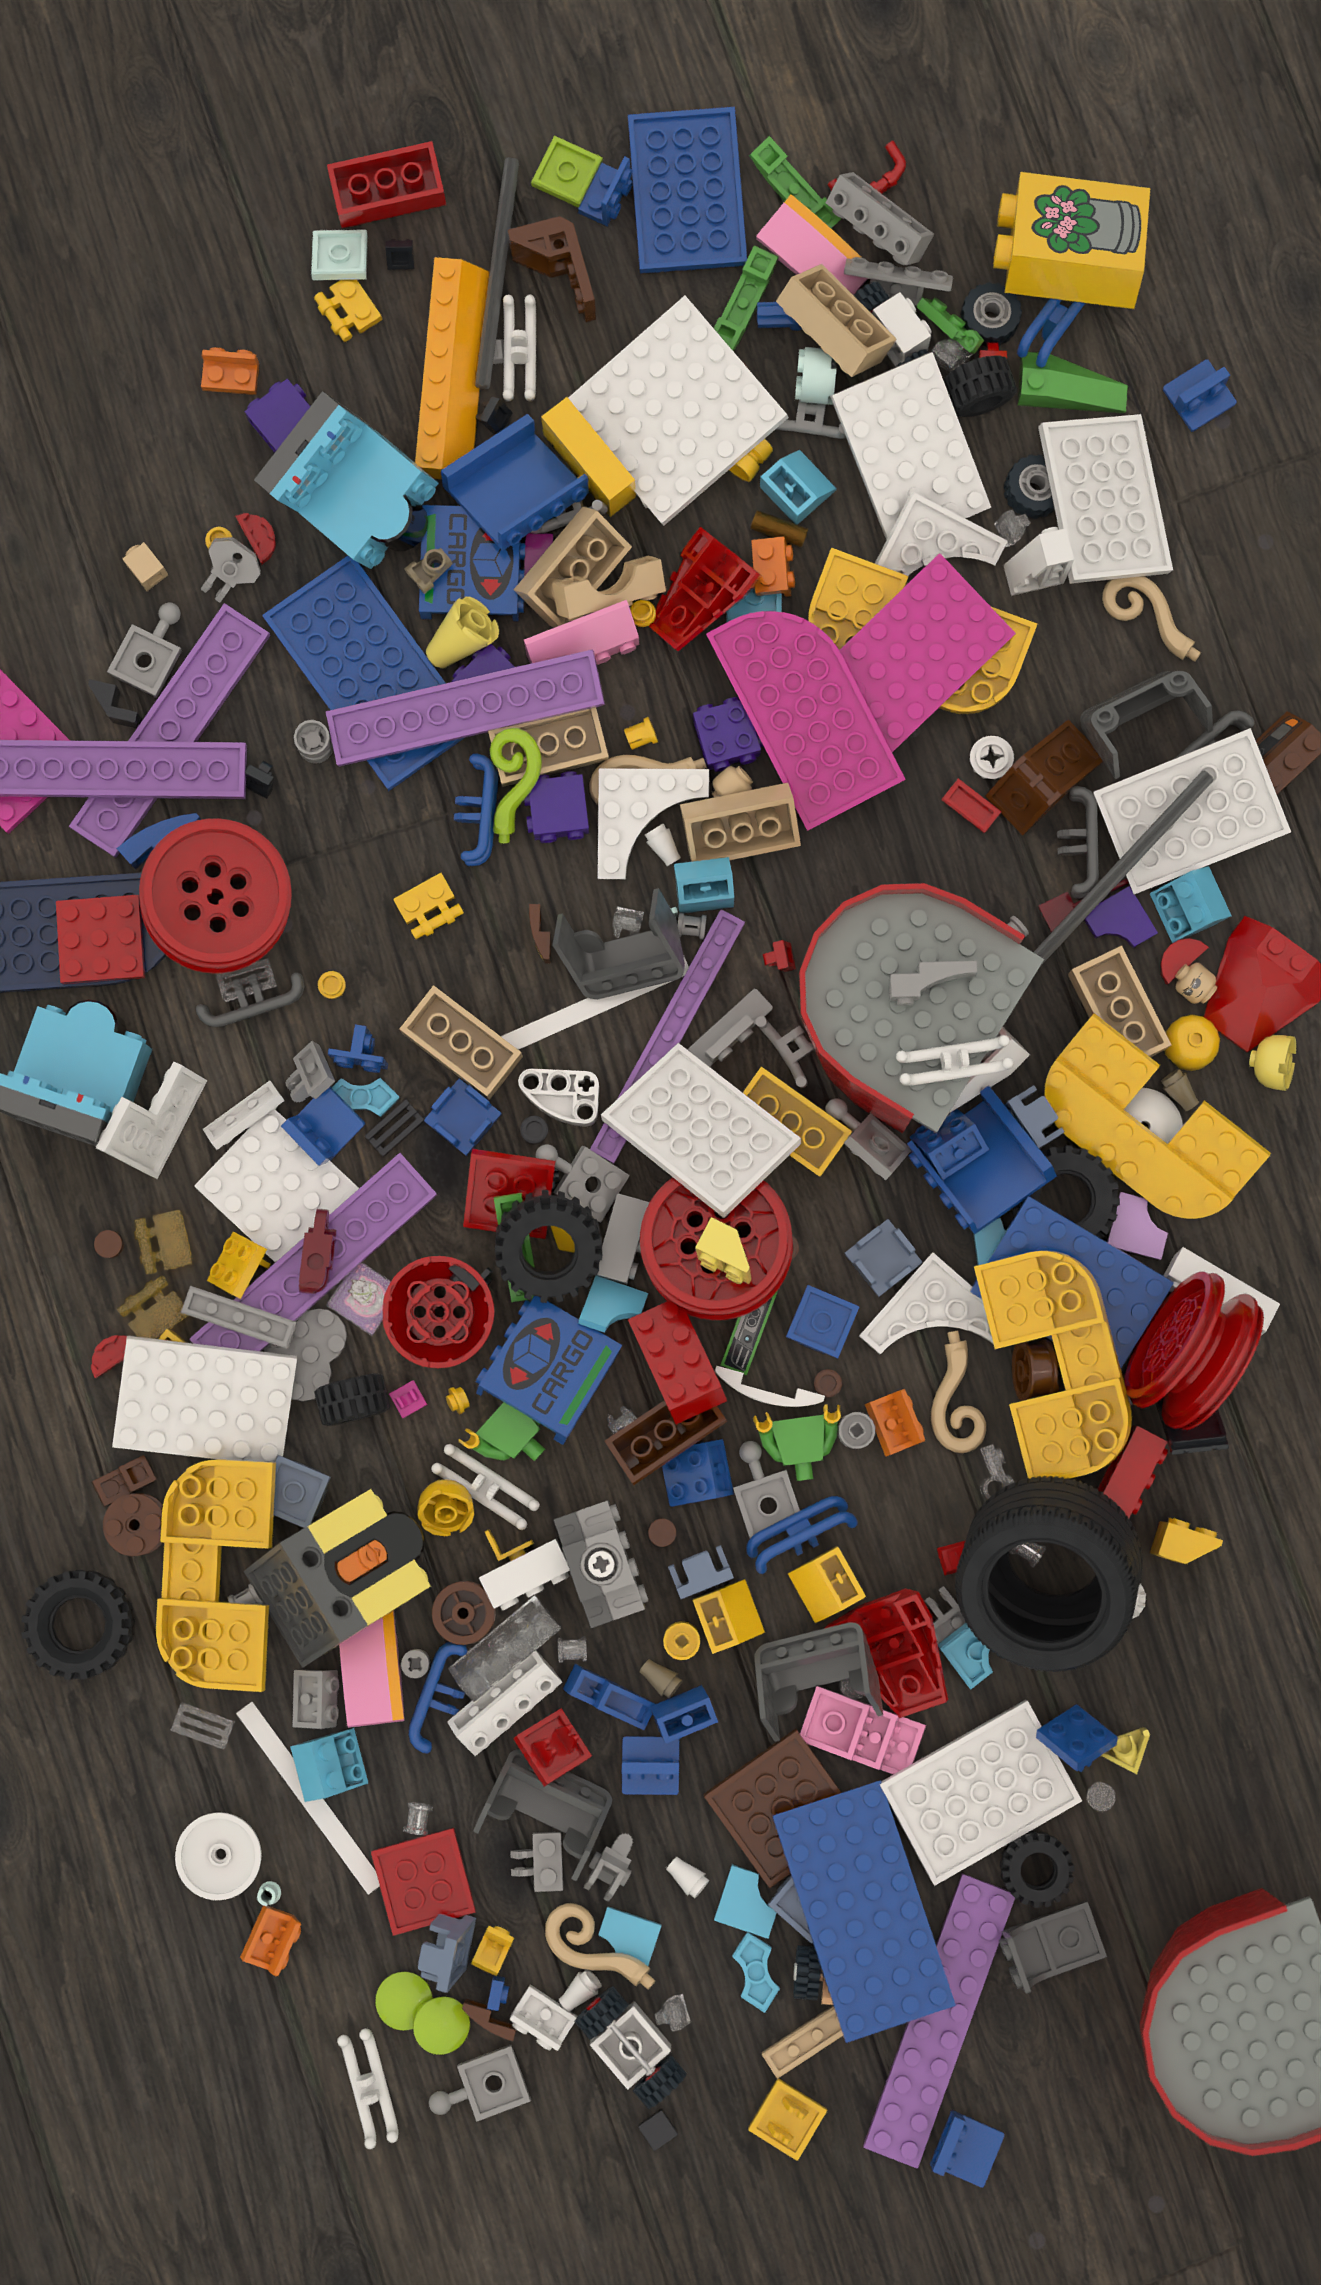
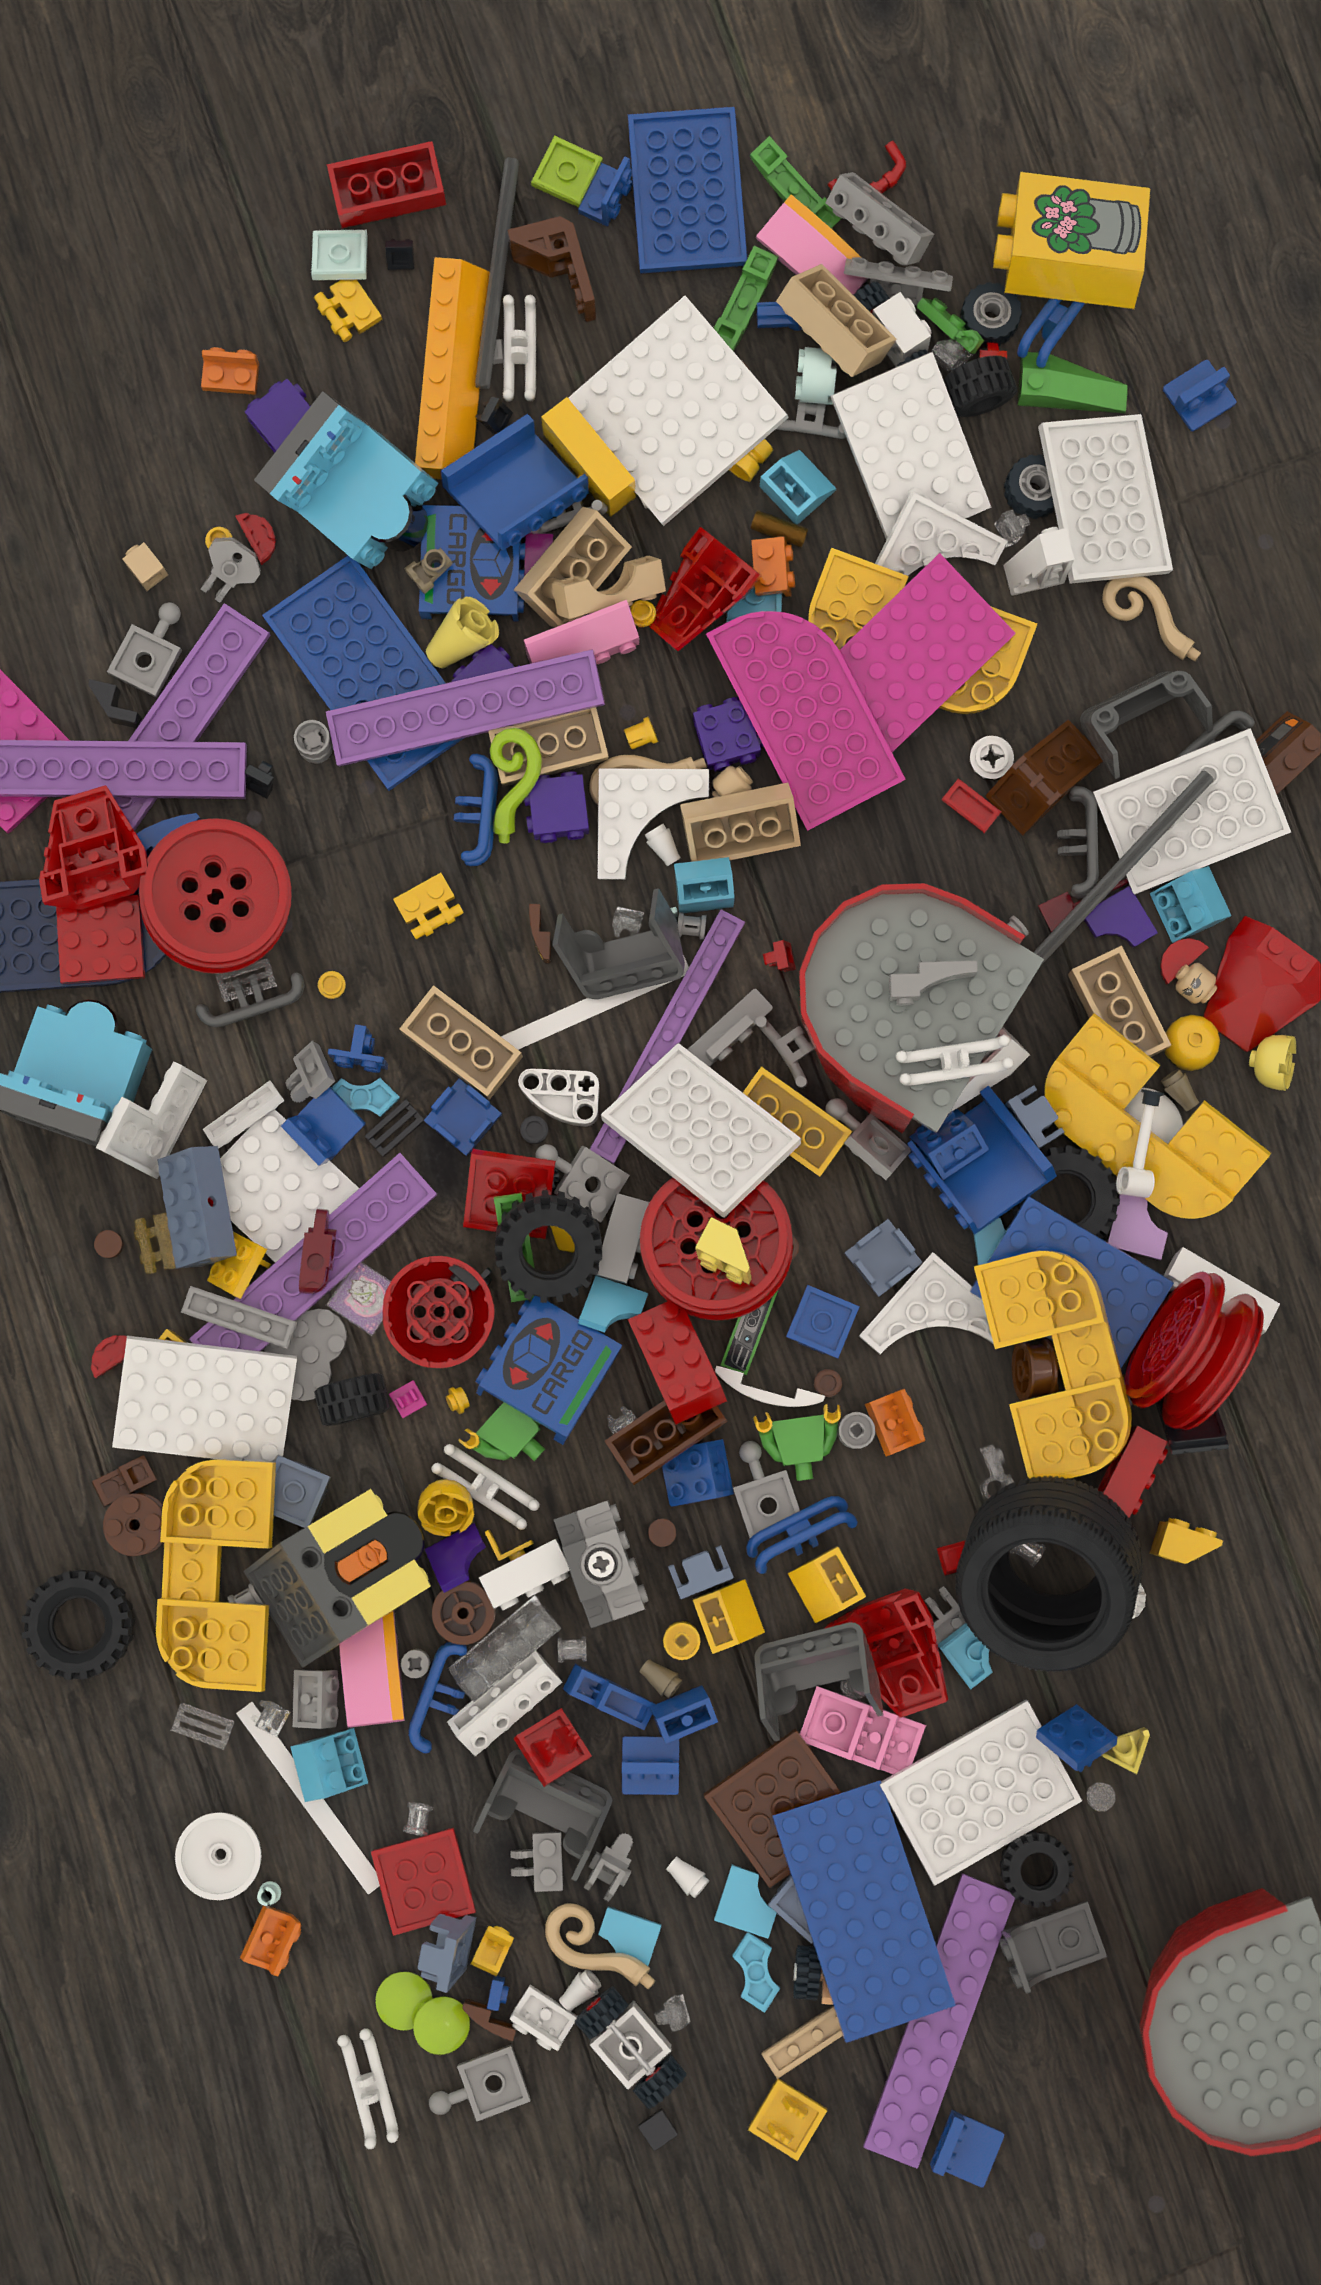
(90, 852): none -> red wedge
(160, 1316): clear yellow plate -> none
(196, 1207): none -> sand blue brick
(272, 1717): none -> clear tile
(453, 1556): none -> dark purple tile
(957, 1364): tan plant -> none
(1135, 1179): none -> white piece

